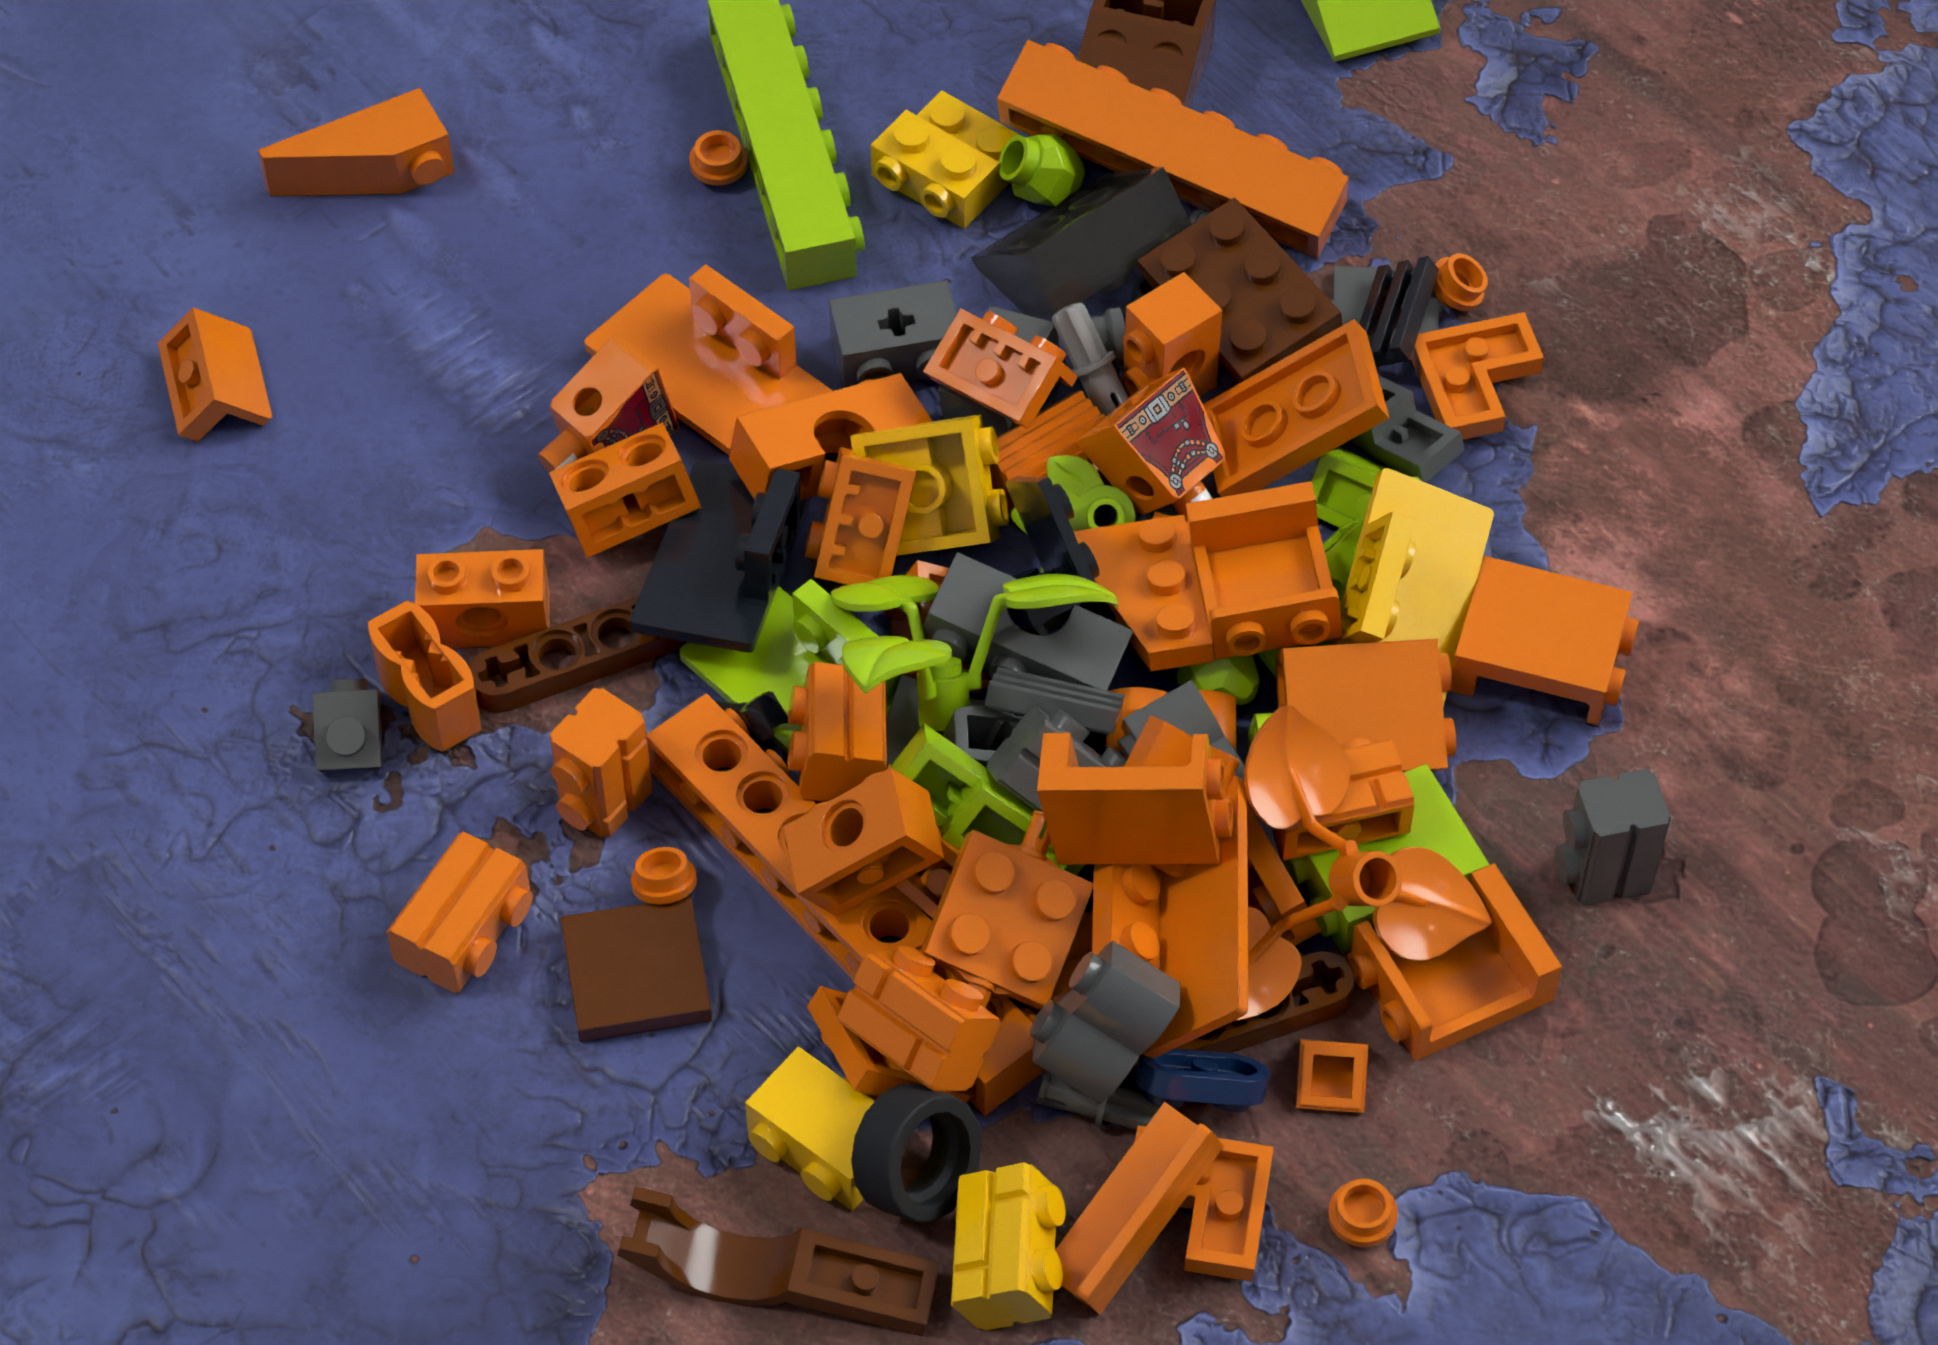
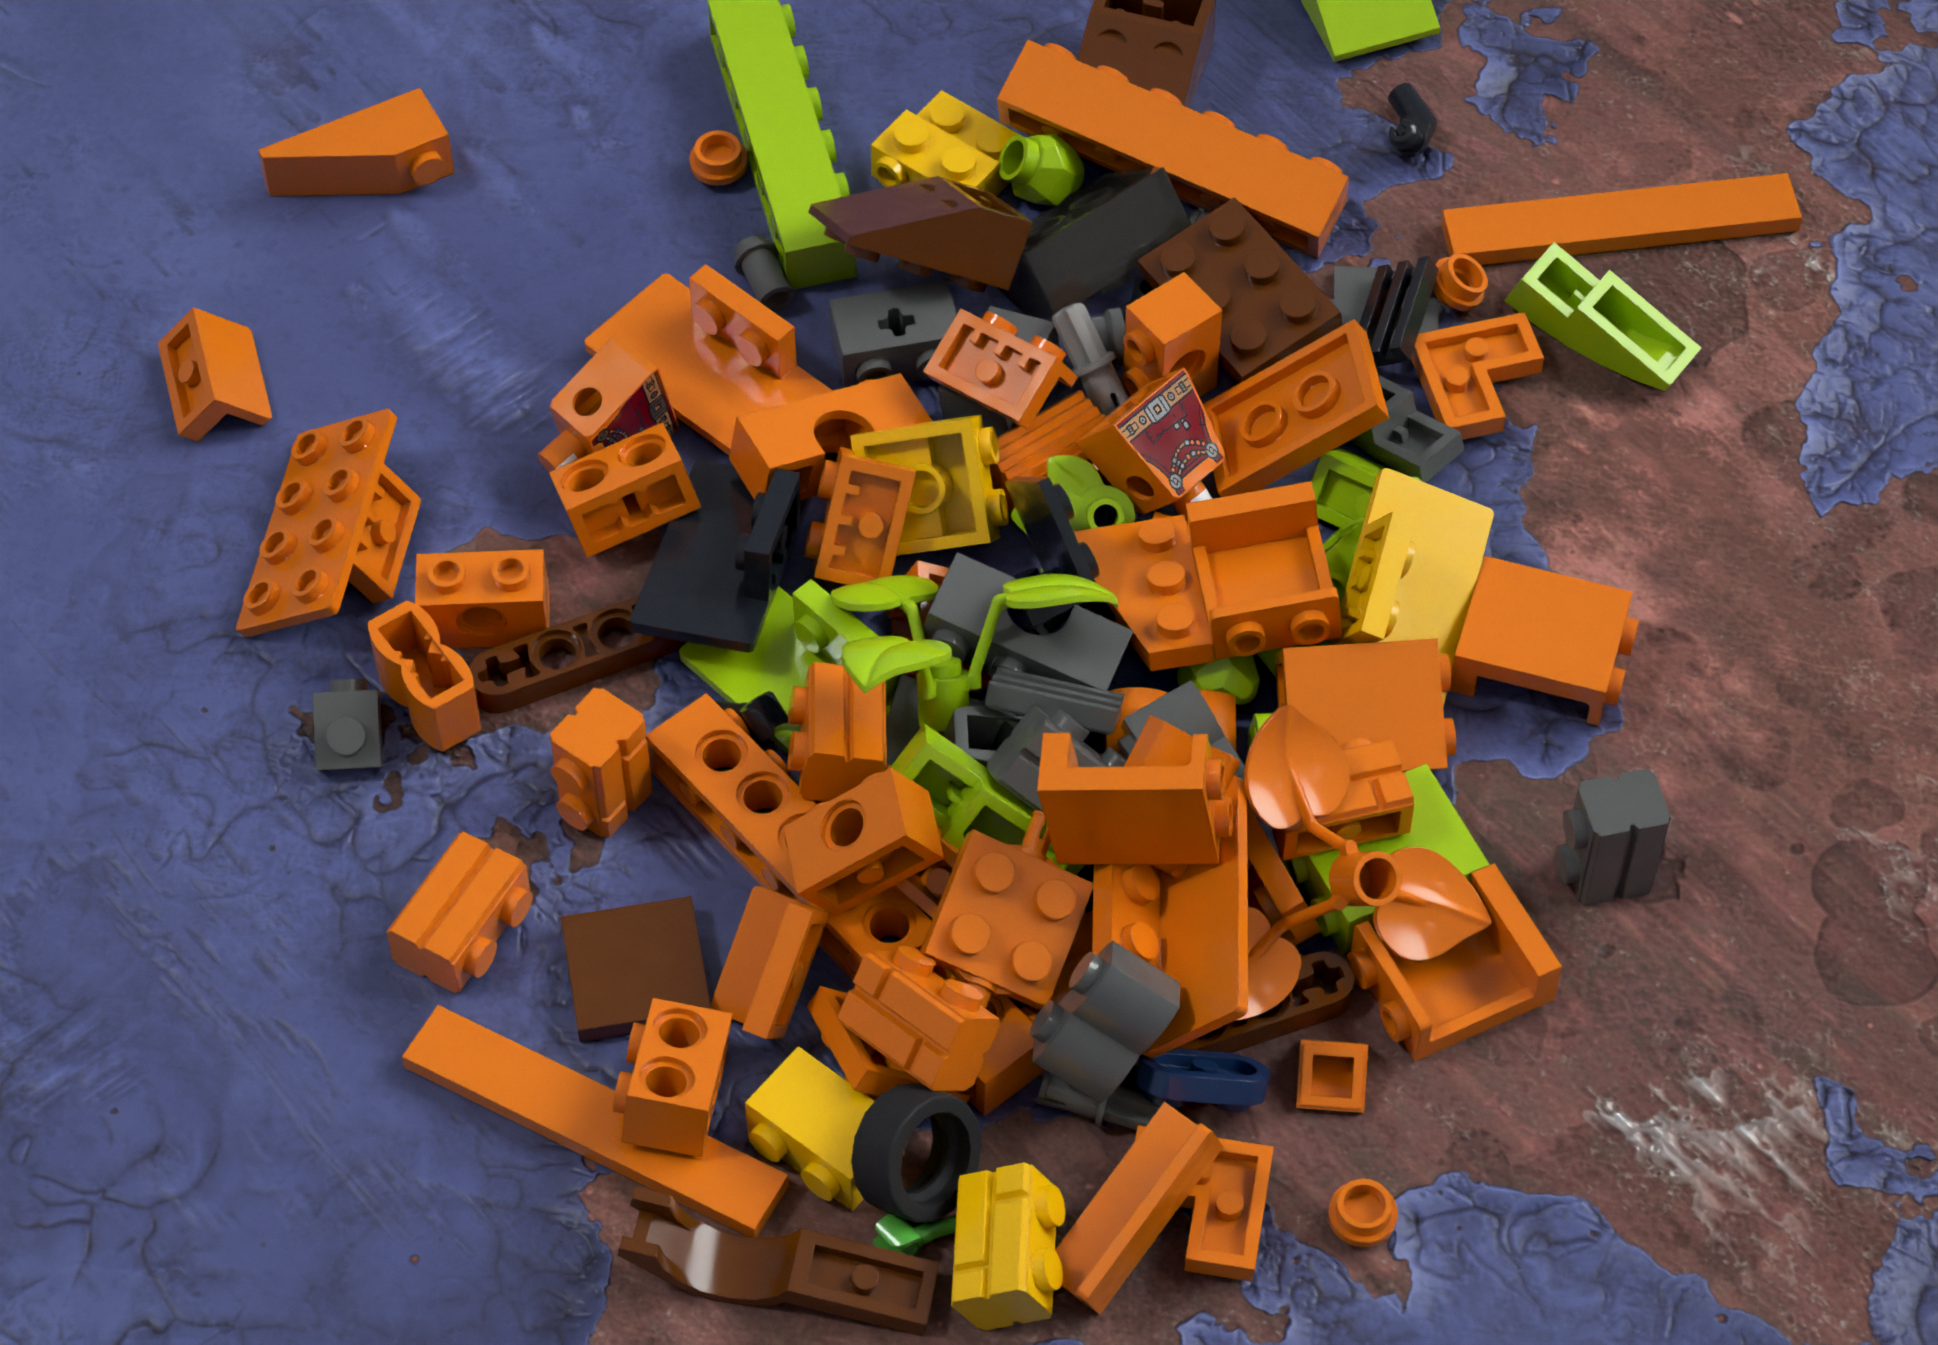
(331, 524): none -> orange bracket
(581, 1118): none -> orange tile
(663, 876): orange plate -> none
(674, 1077): none -> orange brick
(758, 262): none -> dark grey pin
(769, 962): none -> orange panel
(900, 1236): none -> bright green hand
(931, 228): none -> reddish brown slope
(1416, 121): none -> black arm
(1602, 319): none -> lime slope
(1623, 219): none -> orange tile

